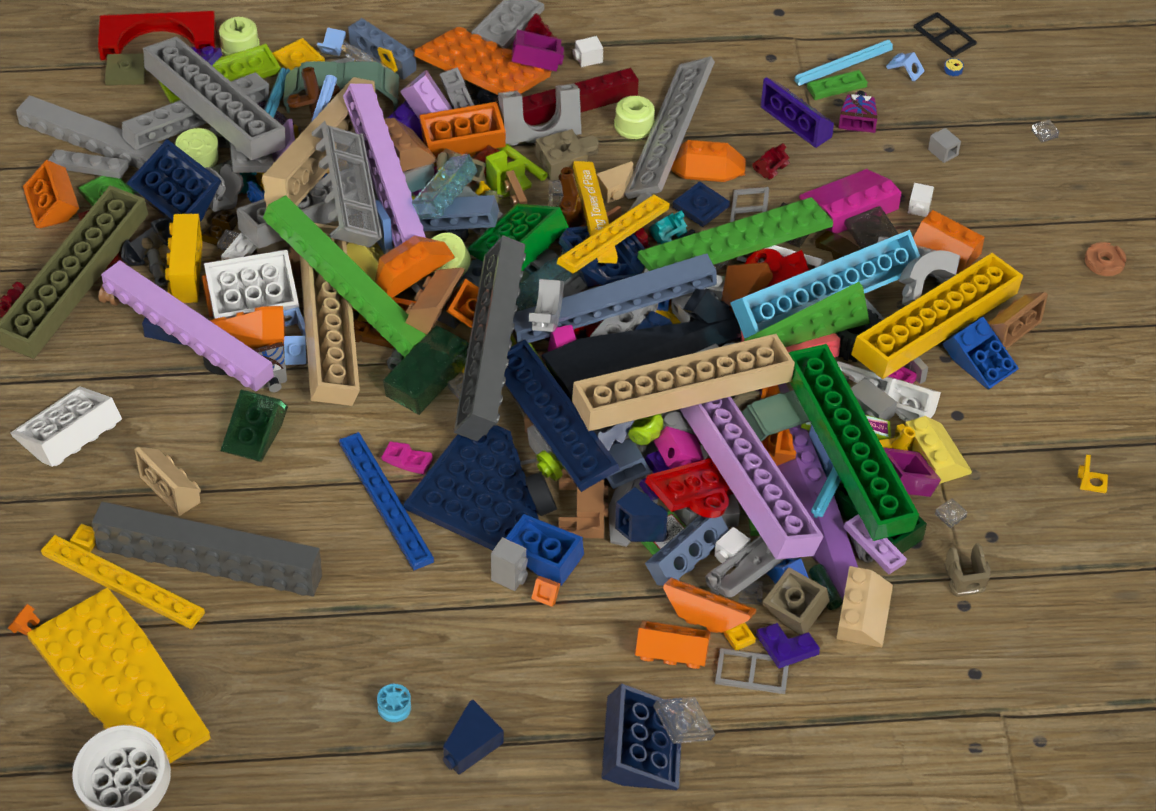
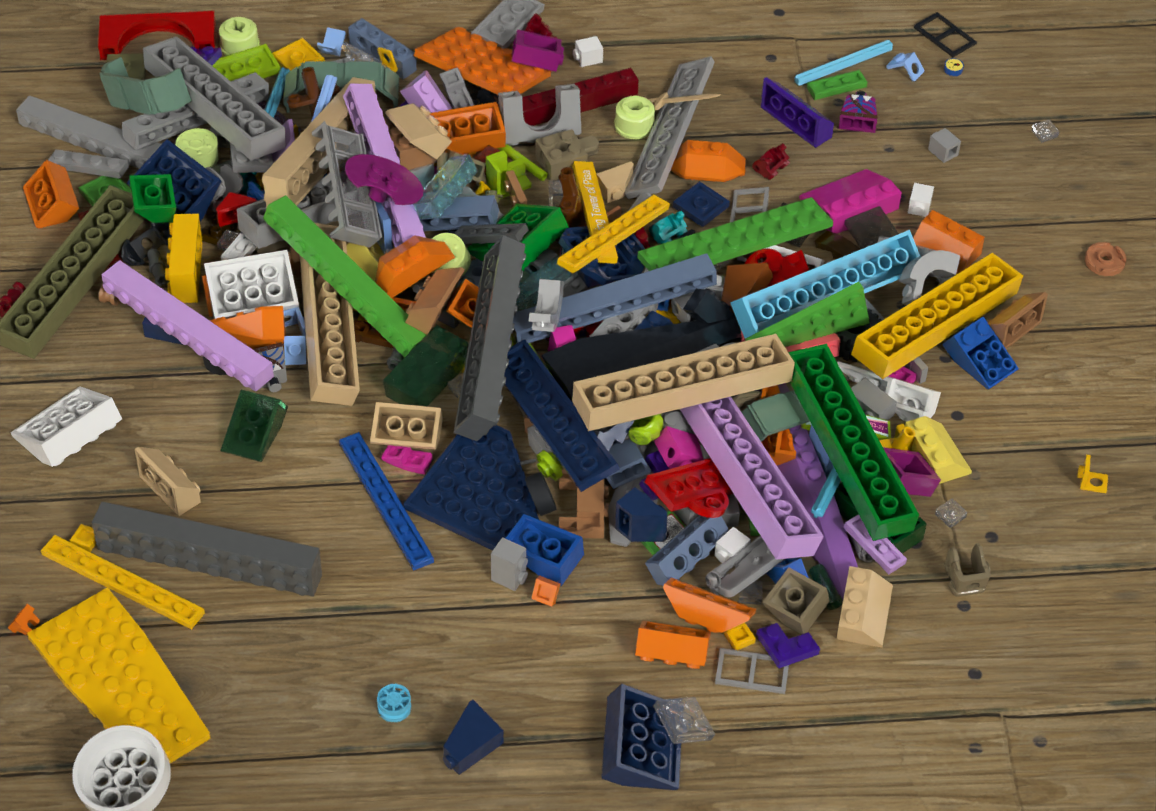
(143, 96): none -> sand green windscreen
(153, 197): none -> green slope
(228, 207): none -> red slope
(384, 178): none -> magenta piece
(406, 425): none -> tan slope
(420, 128): none -> tan slope
(490, 233): none -> dark grey plate
(661, 100): none -> tan sword

